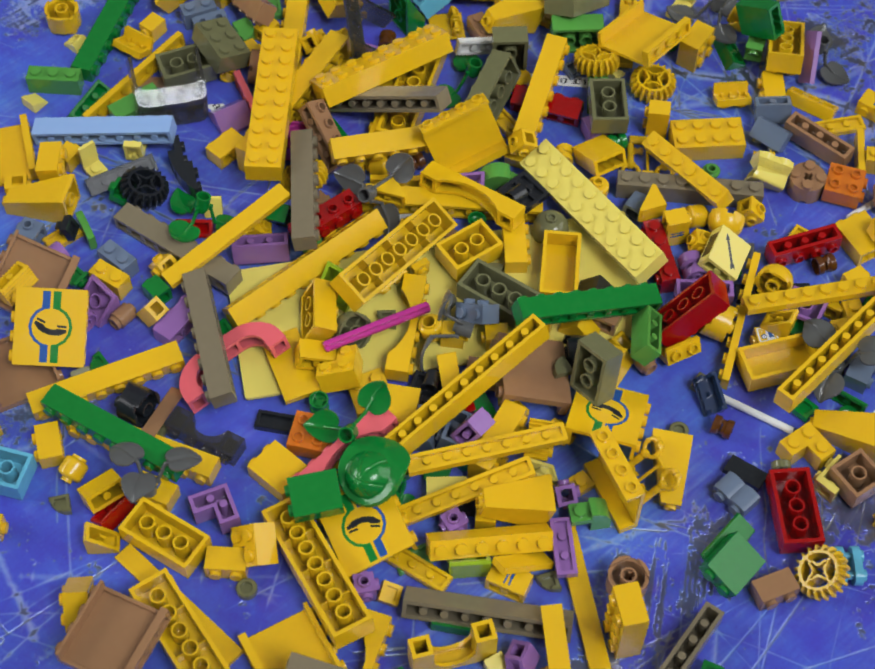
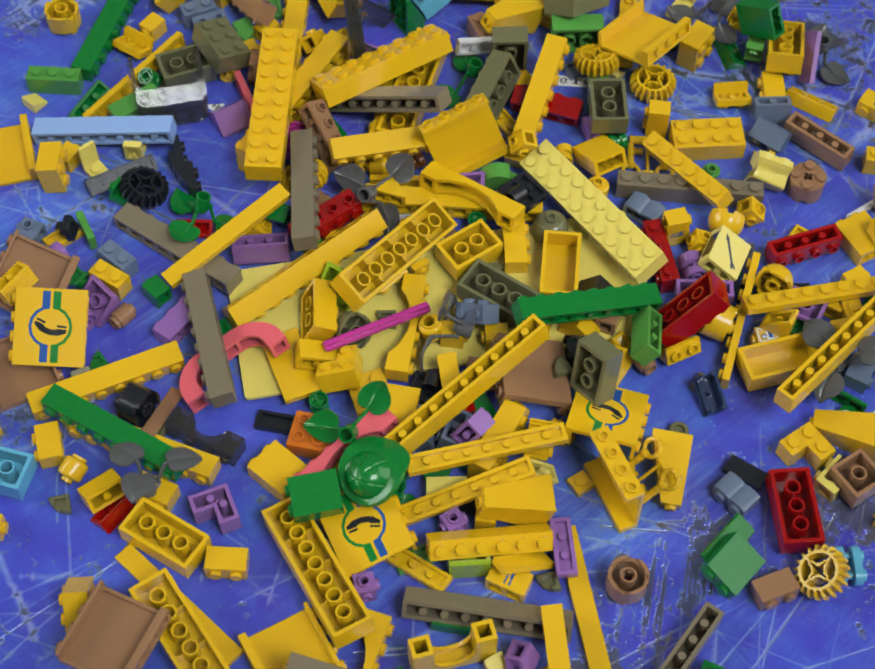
(15, 180): yellow brick -> none
(44, 199): yellow slope -> none
(75, 42): light yellow slope -> none
(100, 539): yellow slope -> none
(147, 76): none -> green wheel
(152, 311): yellow brick -> none
(161, 263): yellow brick -> none
(217, 206): light yellow slope -> none
(222, 150): yellow brick -> none
(246, 589): olive tile -> none
(258, 542): yellow brick -> none
(386, 37): reddish brown wheel -> none
(389, 593): yellow plate -> none
(450, 22): yellow hinge -> none
(574, 493): medium lavender brick -> none
(592, 512): bright green brick -> none
(626, 620): yellow brick -> none
(653, 205): yellow slope -> none
(699, 215): yellow head -> none
(727, 427): reddish brown wheel -> none
(758, 414): white bar -> none
(780, 464): olive tile -> none
(805, 410): green plate -> none
(825, 263): reddish brown wheel -> none
(843, 125): yellow tile -> none
(844, 185): orange brick -> none
(859, 152): yellow tile -> none

